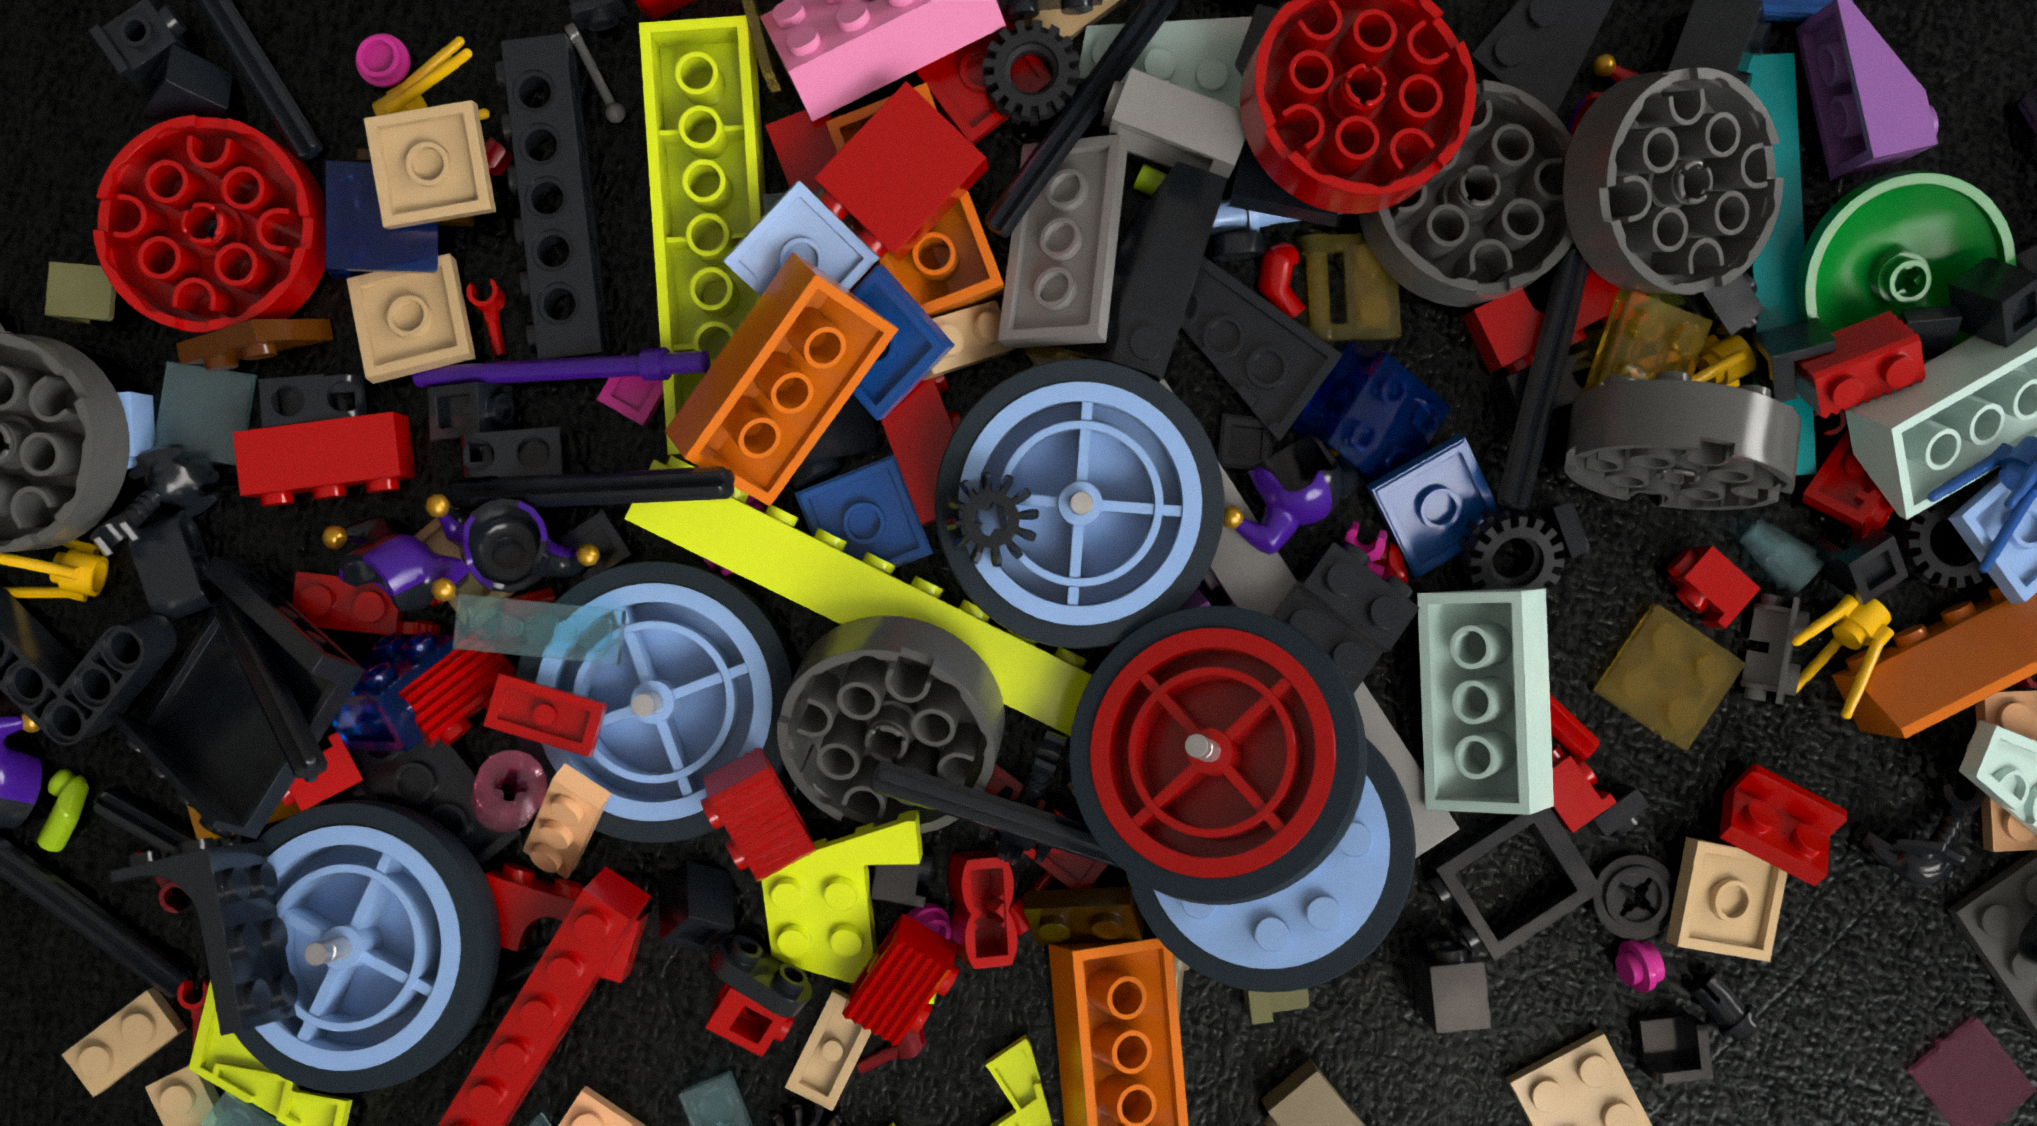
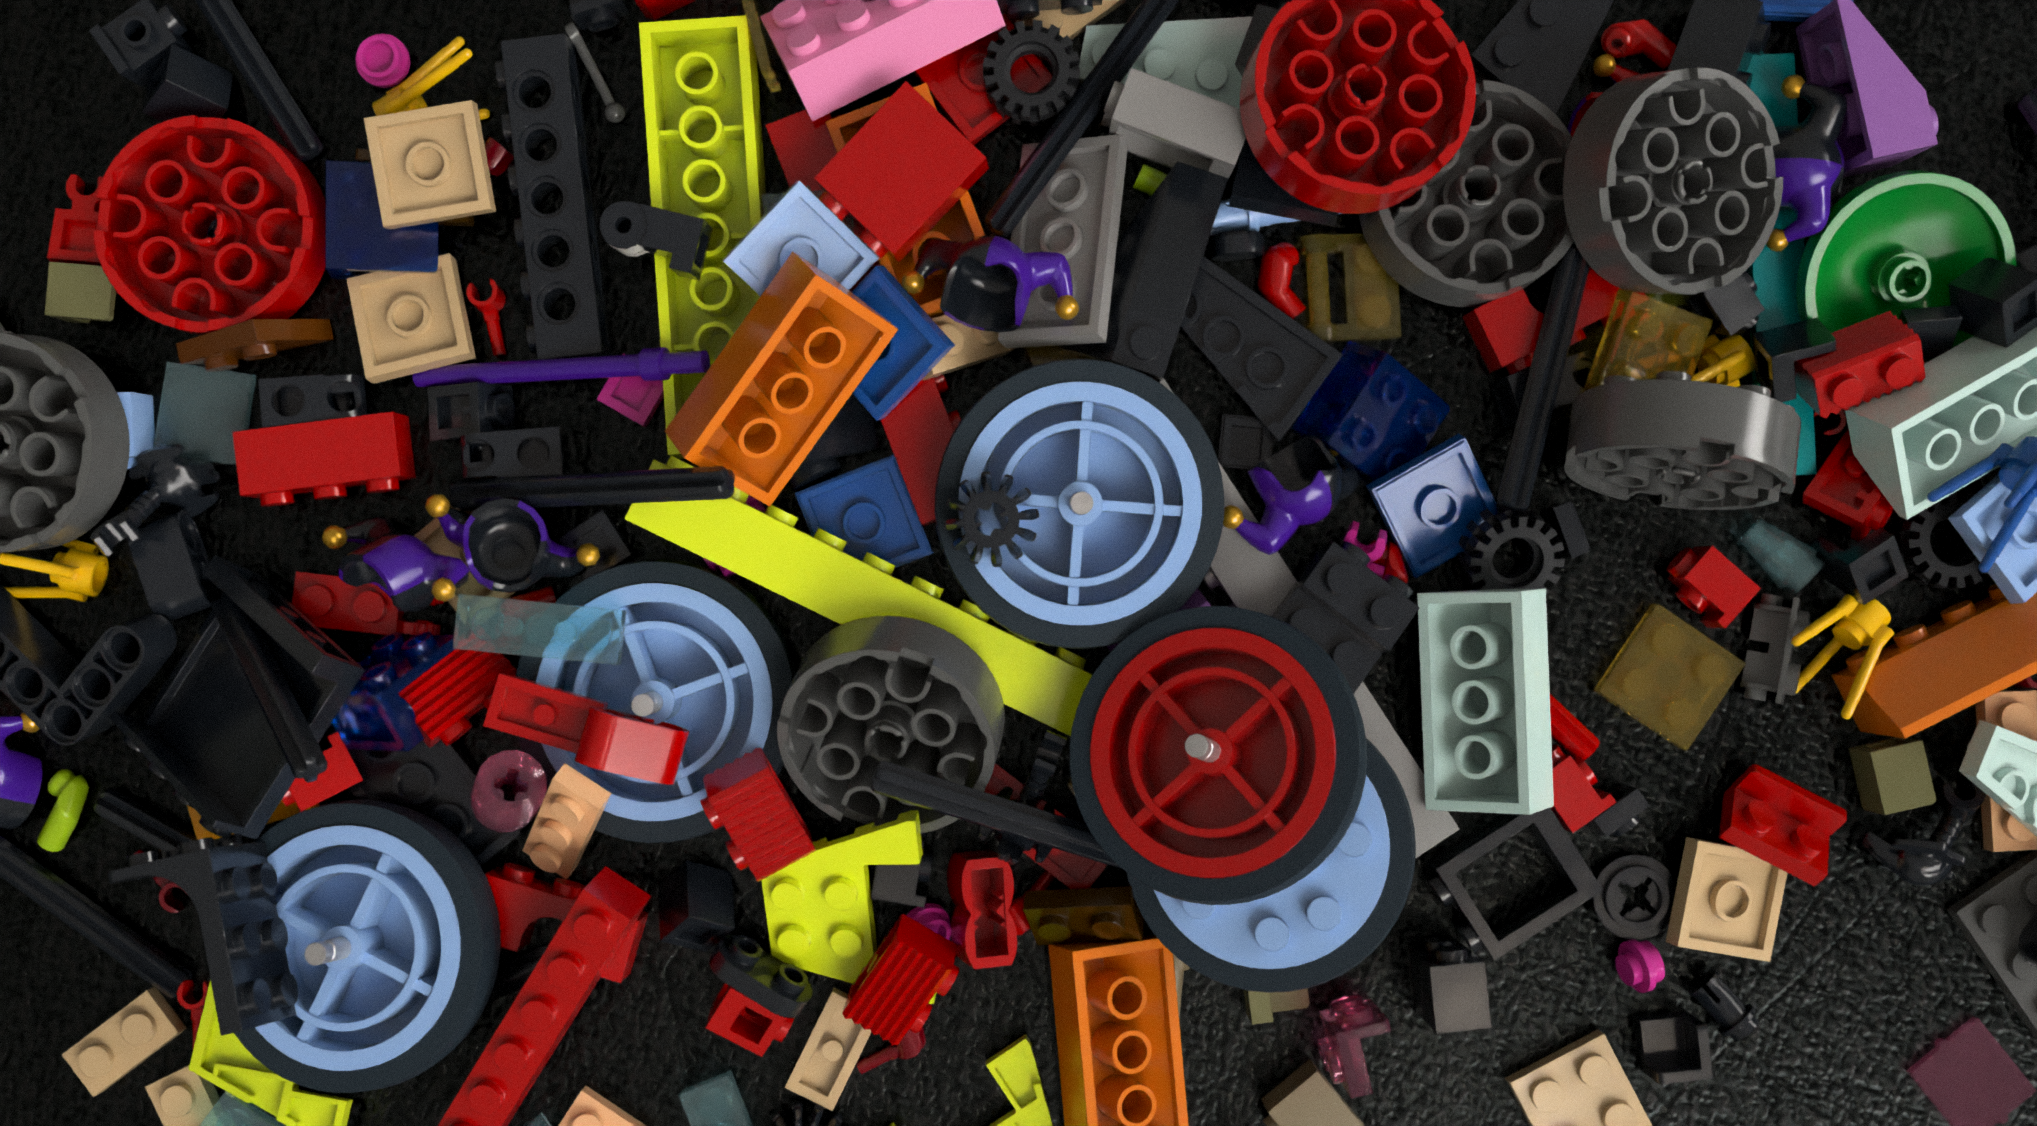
(73, 228): none -> red plate
(631, 745): none -> beam
(647, 229): none -> black leg
(992, 281): none -> piece
(1341, 1050): none -> clear pink bracket
(1637, 38): none -> red arm
(1809, 160): none -> piece
(1892, 775): none -> olive panel

